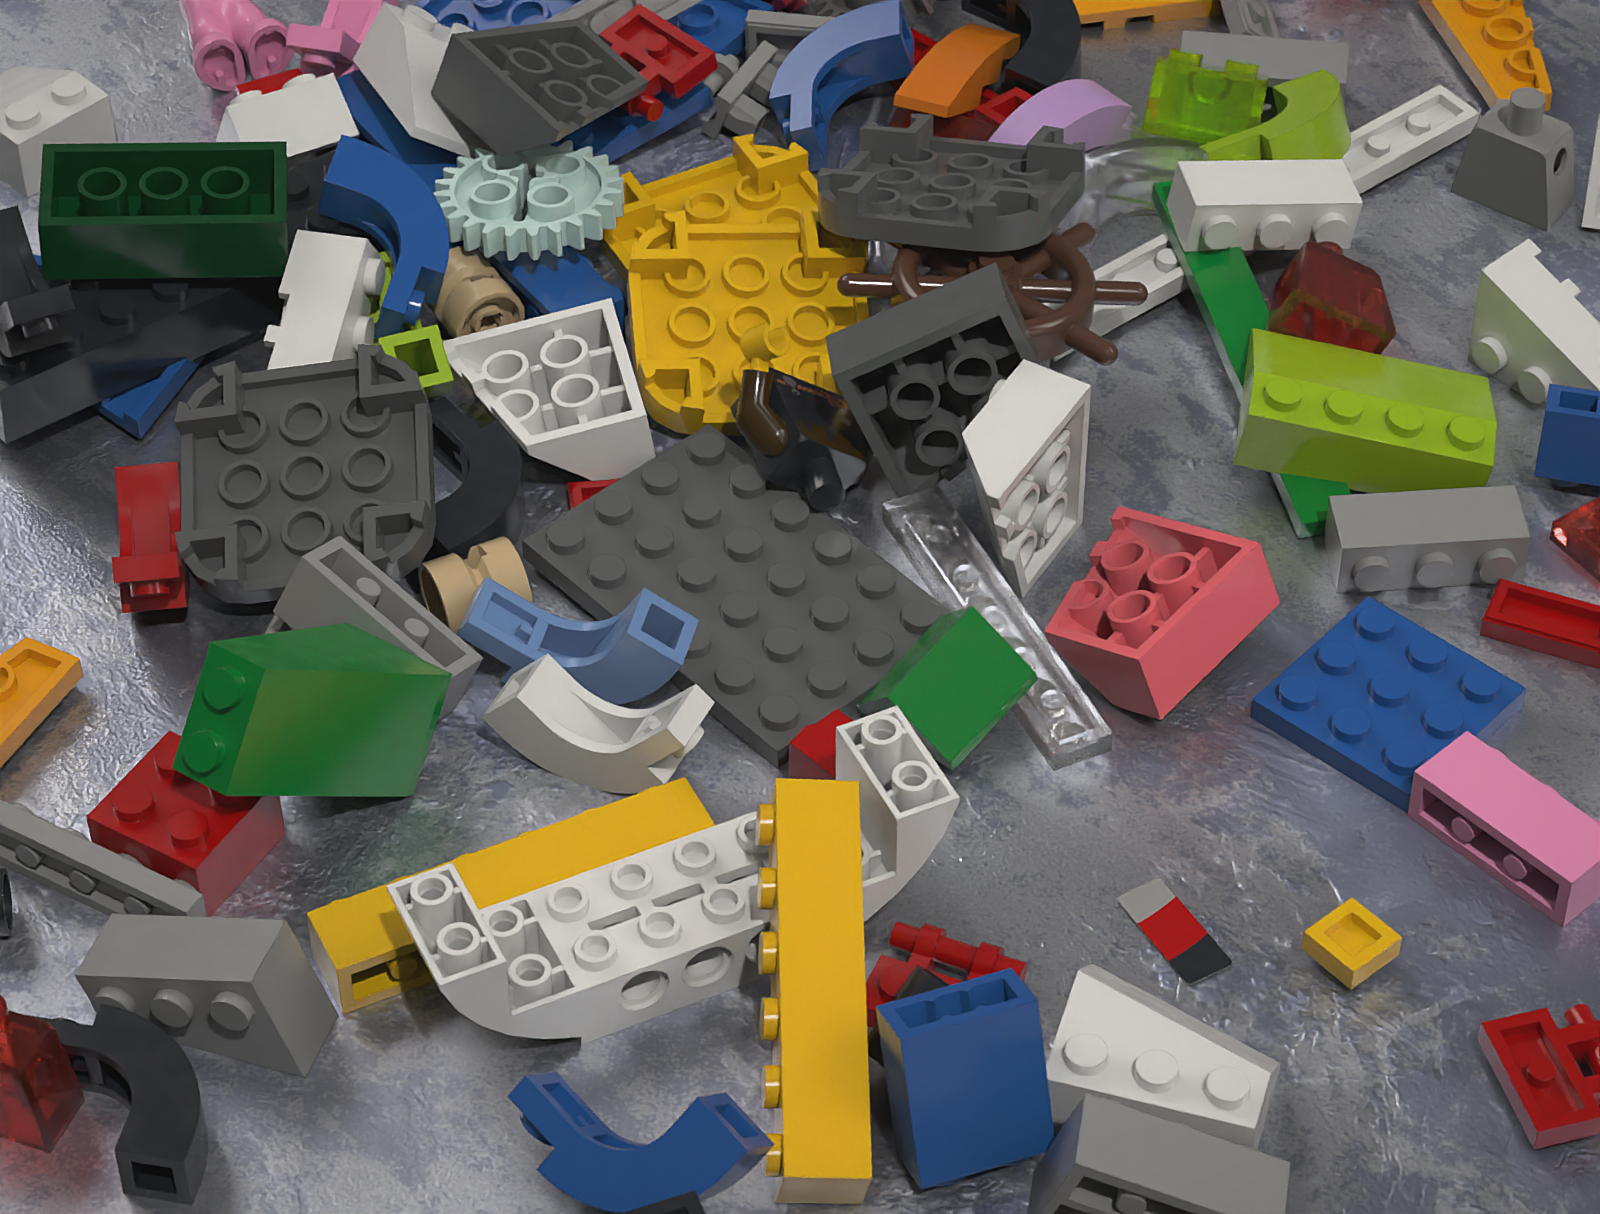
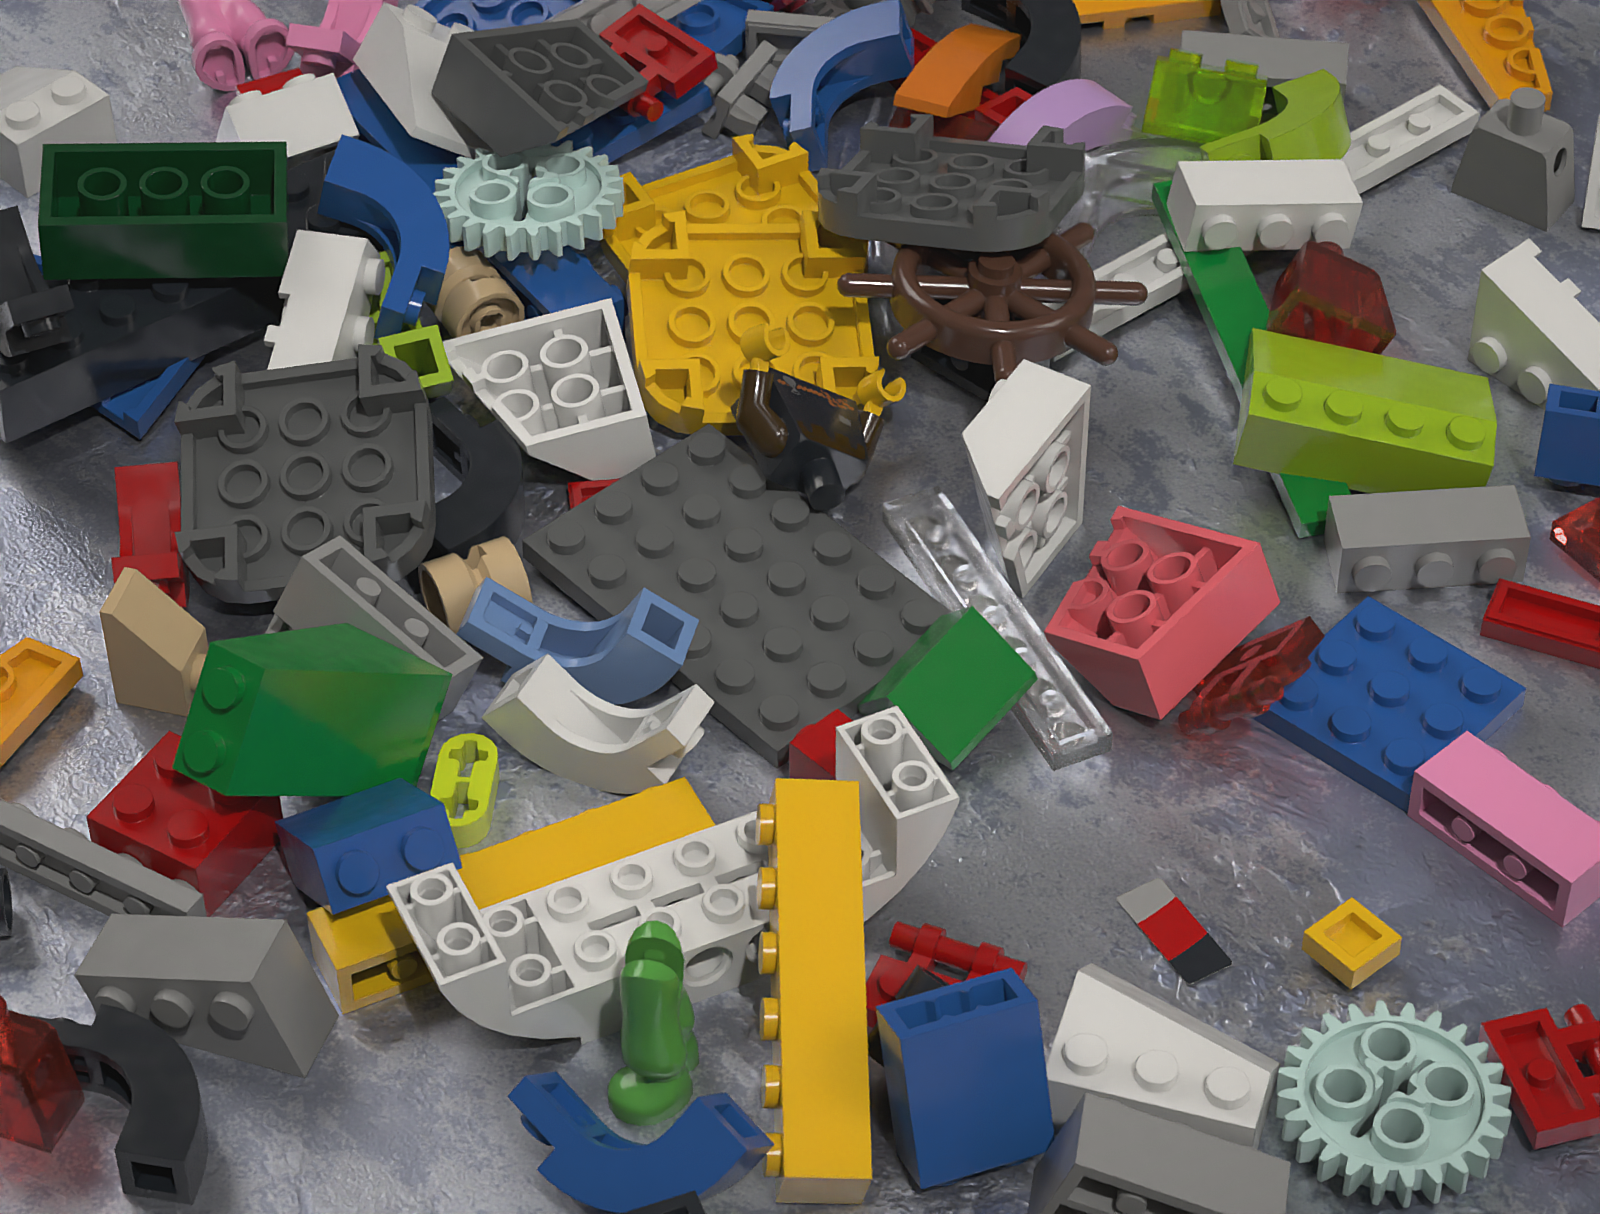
(151, 646): none -> tan slope
(364, 842): none -> blue brick
(476, 791): none -> neon yellow beam
(655, 1030): none -> bright green piece
(928, 371): dark grey wedge -> none
(1251, 678): none -> clear red plate
(1357, 1082): none -> light aqua gear

